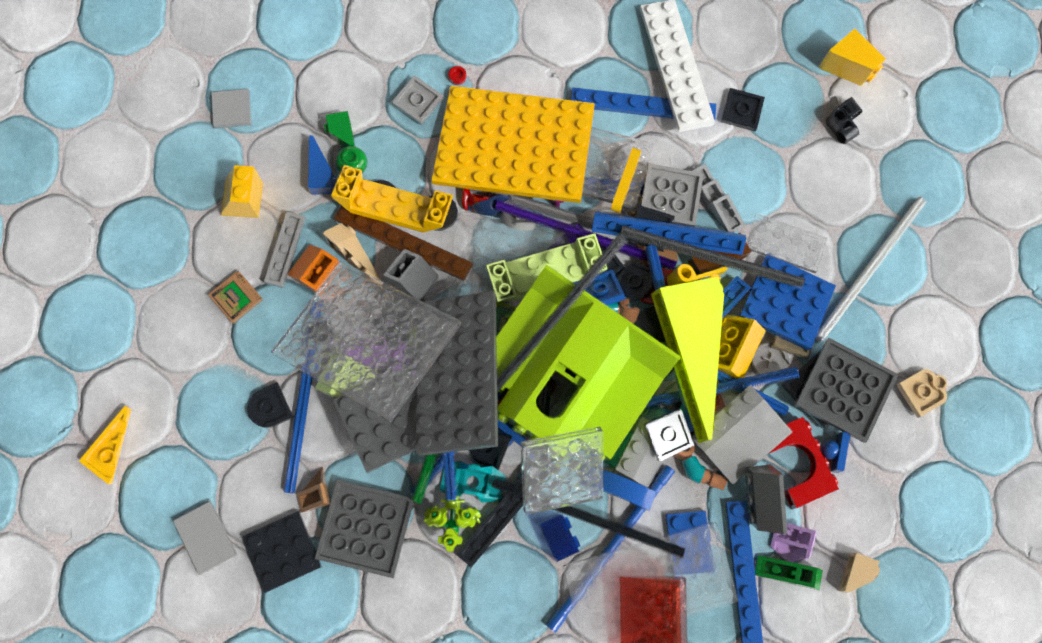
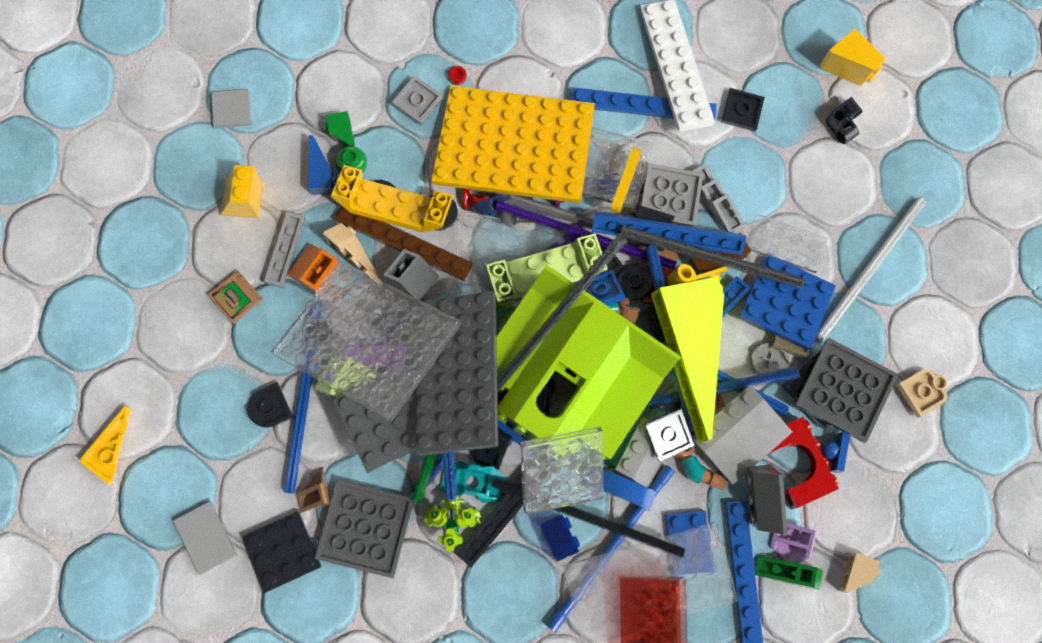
(738, 344): yellow slope -> none

